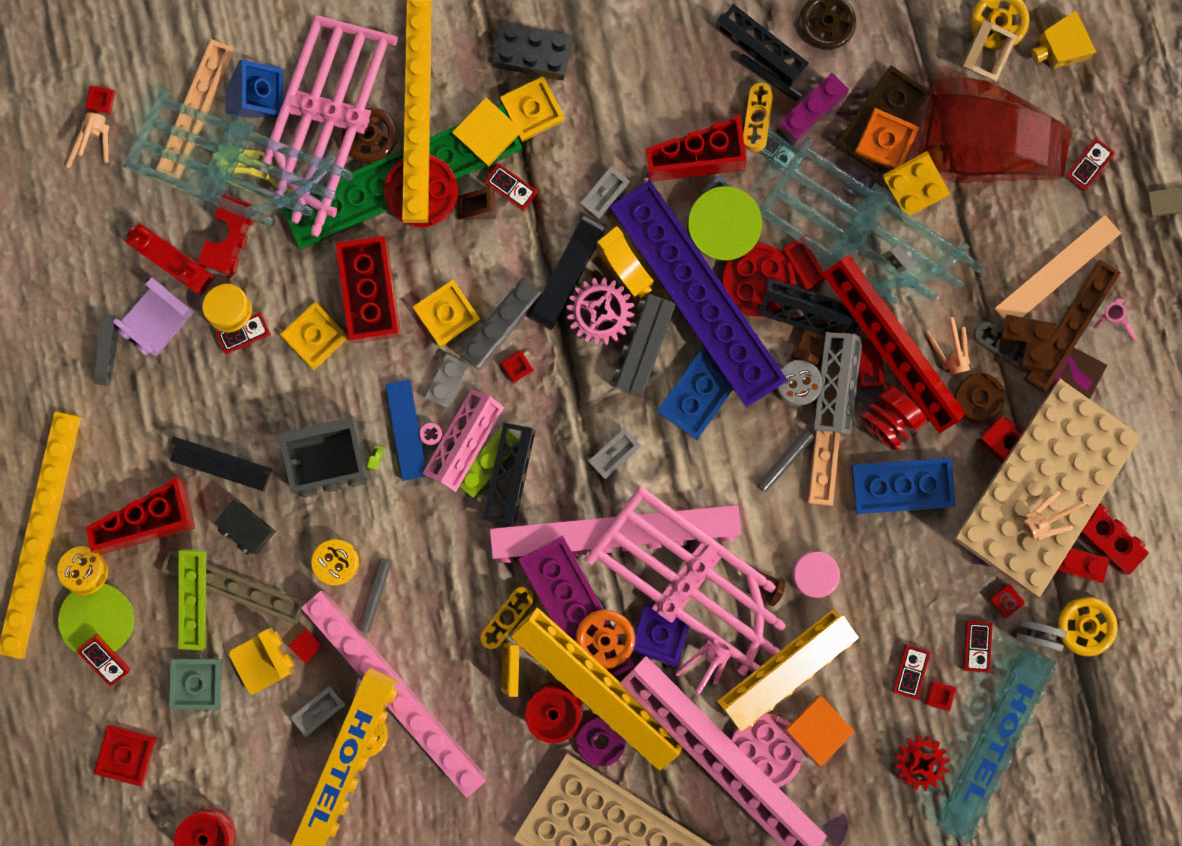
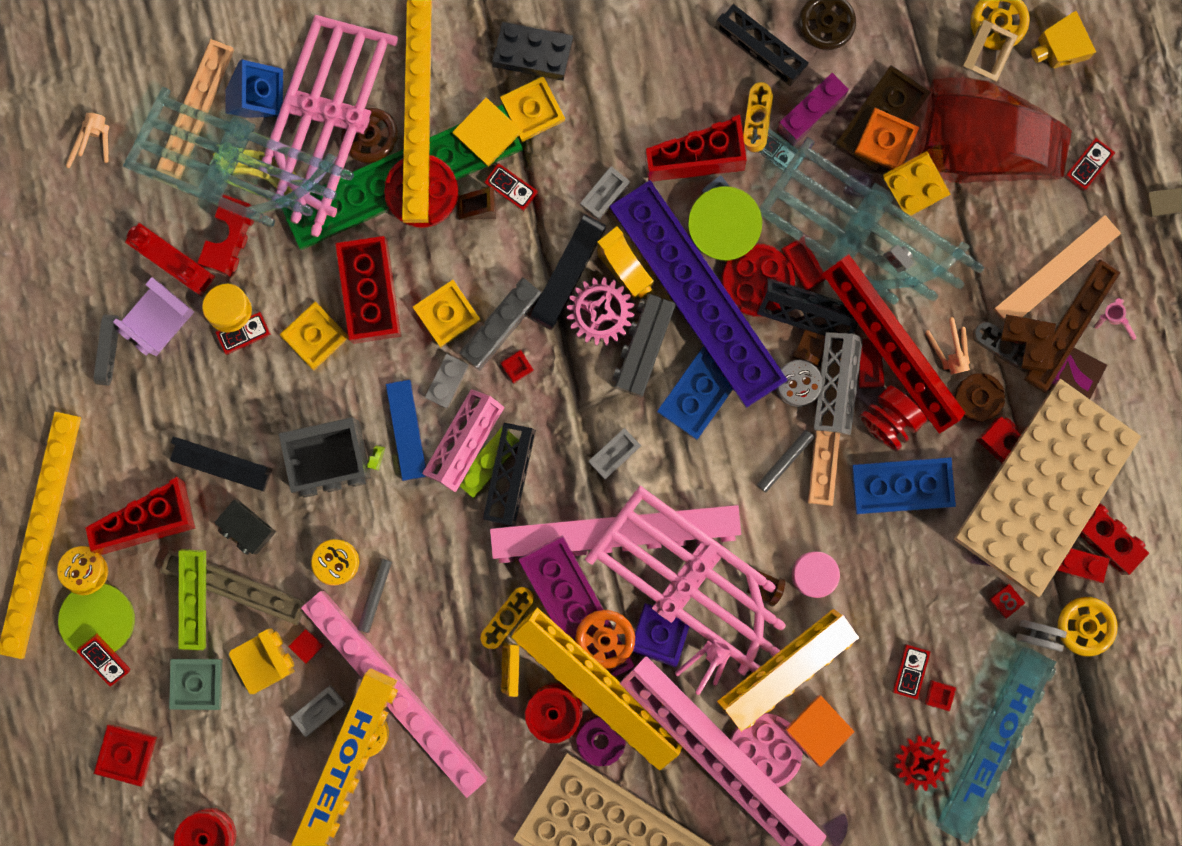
(100, 100): red tile -> none
(431, 426): bright pink bush -> none
(770, 77): black bar -> none
(977, 646): tile -> none
(1037, 526): light nougat plant -> none

